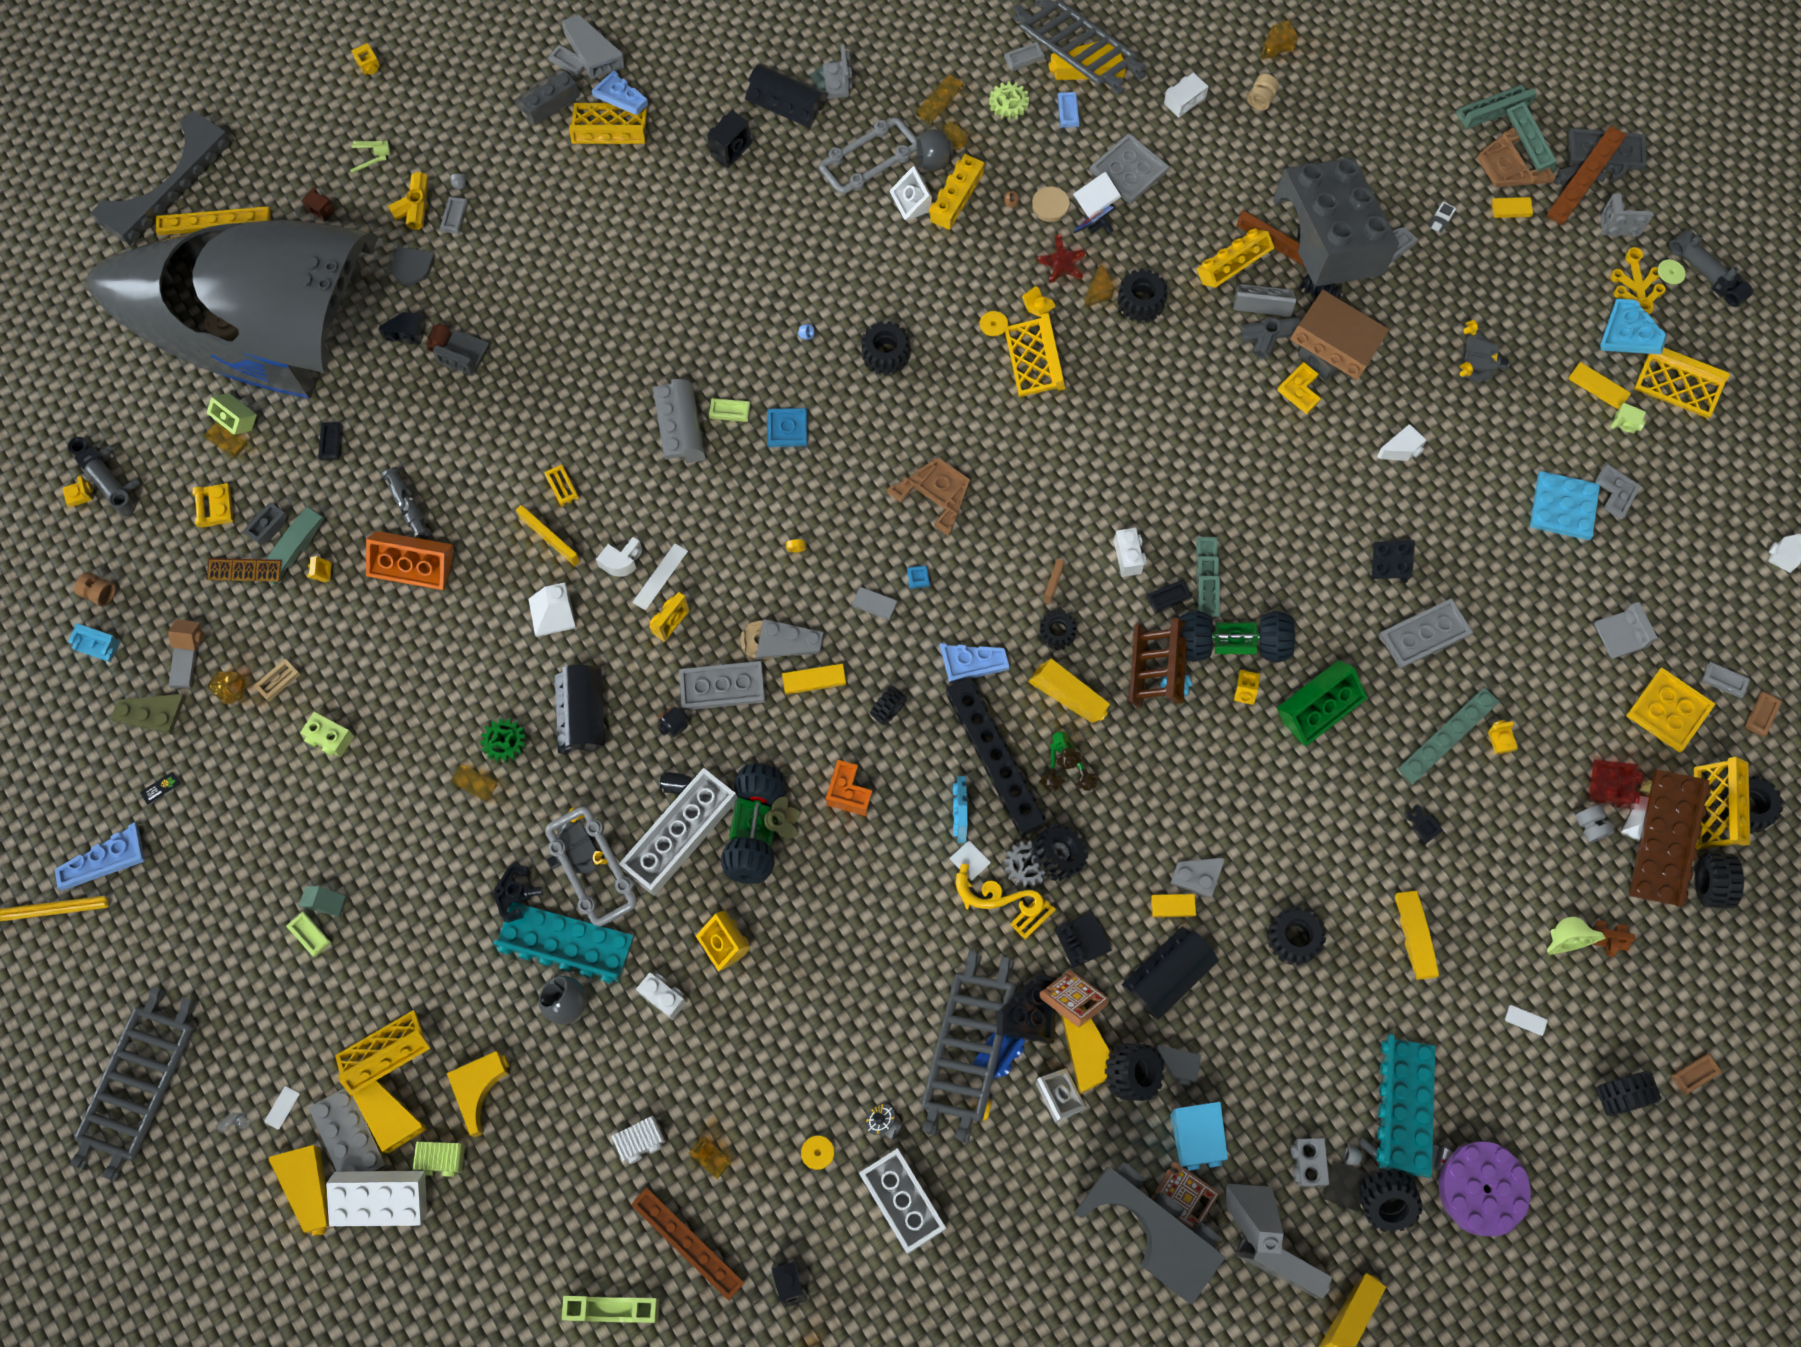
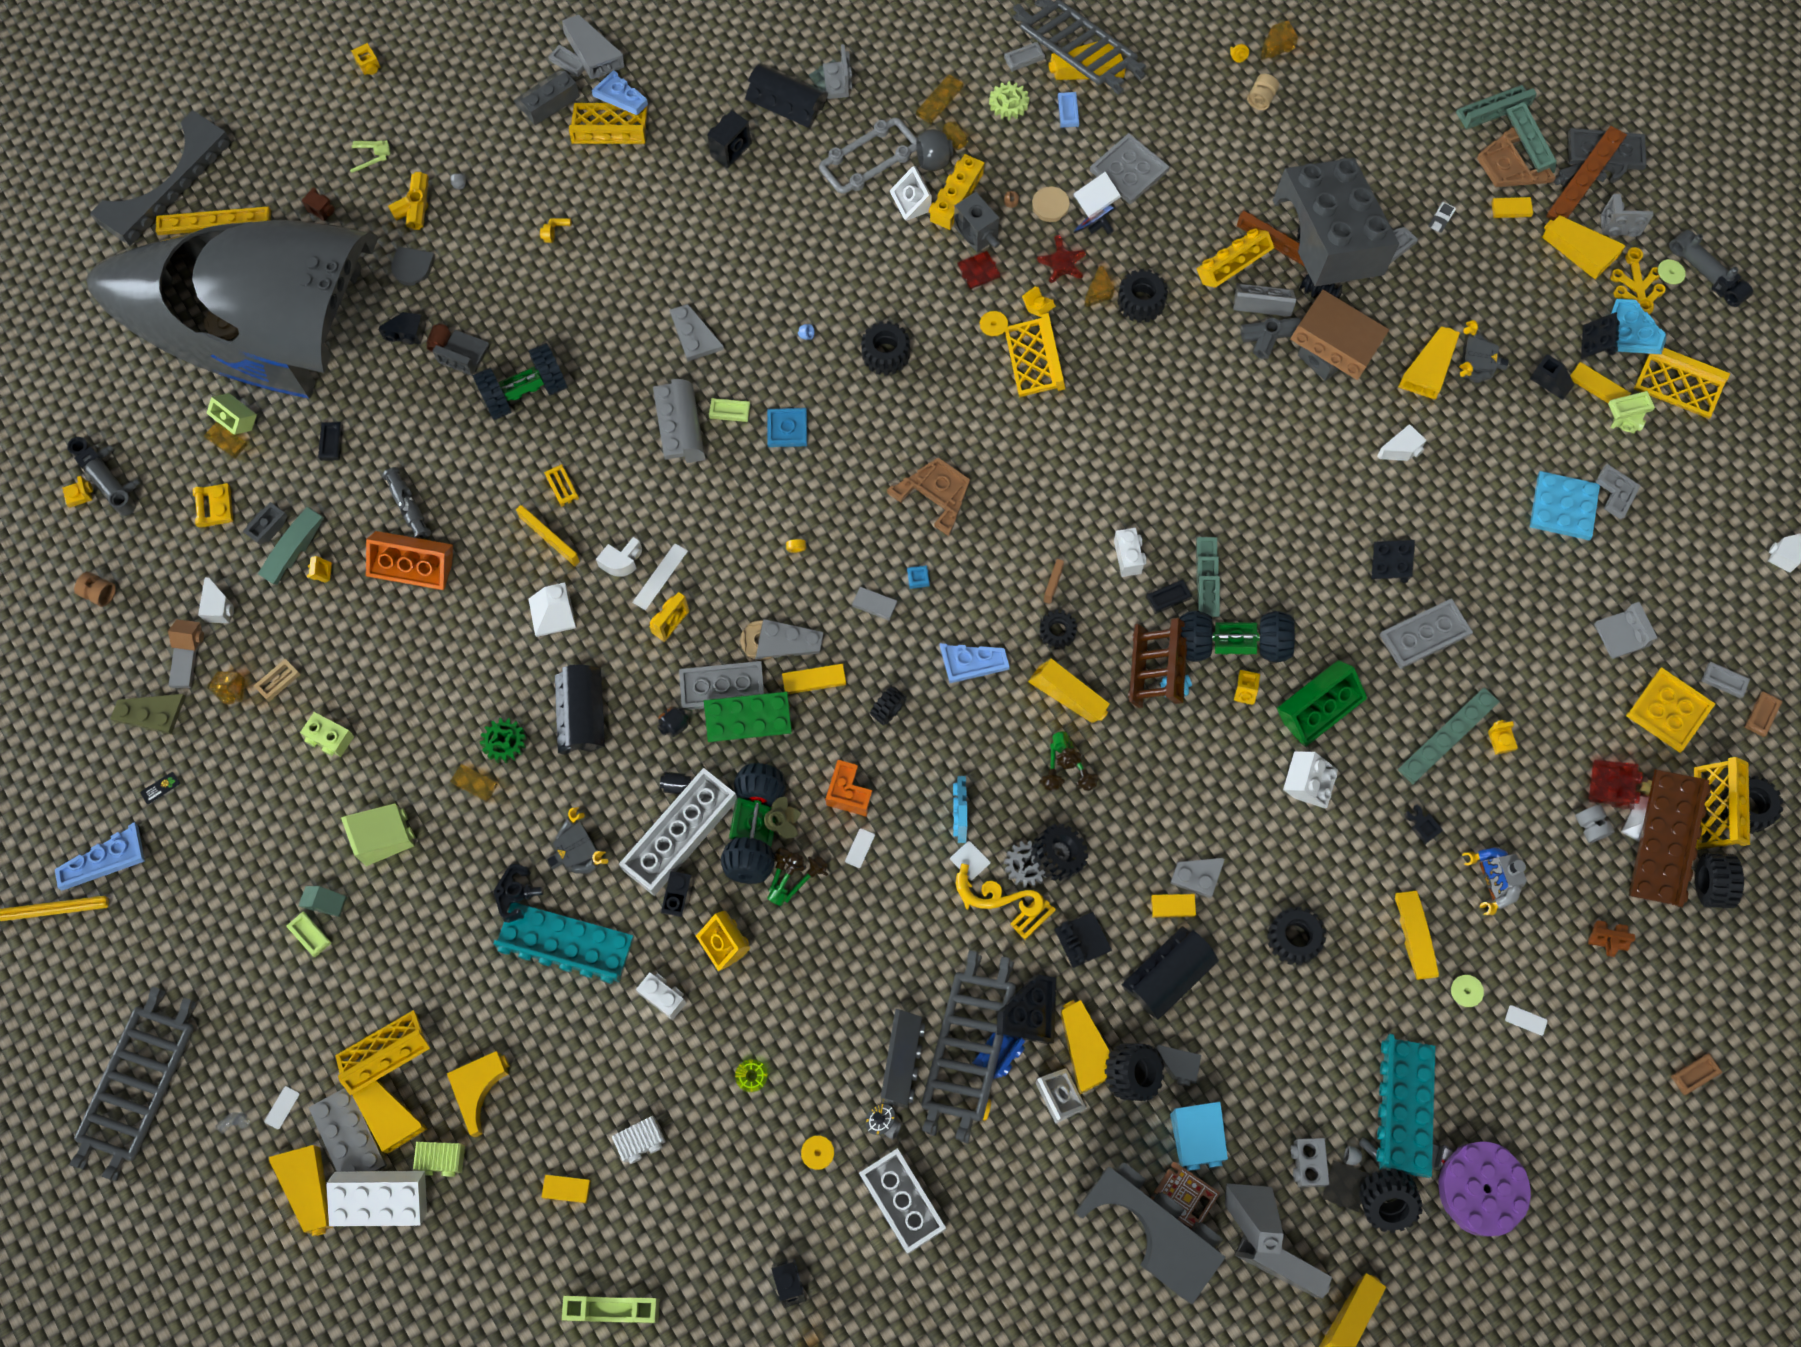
(93, 642): medium azure hinge -> none
(214, 604): none -> white slope
(244, 569): sticker -> none
(378, 833): none -> yellowish green slope
(454, 215): light grey tile -> none
(529, 380): none -> black plate
(547, 232): none -> yellow plate
(562, 1000): dark grey wheel -> none
(566, 1189): none -> yellow tile
(623, 883): light grey bar -> none
(677, 894): none -> black slope
(688, 1244): dark orange plate -> none
(694, 334): none -> light grey wing
(710, 1157): clear yellow slope -> none
(747, 716): none -> green brick
(751, 1075): none -> clear neon green piece
(794, 862): none -> plant
(859, 848): none -> white sticker
(901, 1059): none -> dark grey slope
(976, 222): none -> dark grey piece
(978, 270): none -> clear red piece
(1023, 823): black brick -> none
(1070, 994): nougat container -> none
(1185, 94): white brick -> none
(1239, 53): none -> yellow plate
(1296, 388): yellow plate -> none
(1310, 779): none -> white slope
(1430, 367): none -> yellow slope
(1467, 991): none -> yellowish green piece
(1502, 874): none -> torso
(1553, 377): none -> black slope
(1571, 935): yellowish green hat -> none
(1582, 245): none -> yellow slope
(1600, 336): none -> black hinge
(1628, 1093): black tyre -> none
(1631, 405): none -> yellowish green tile

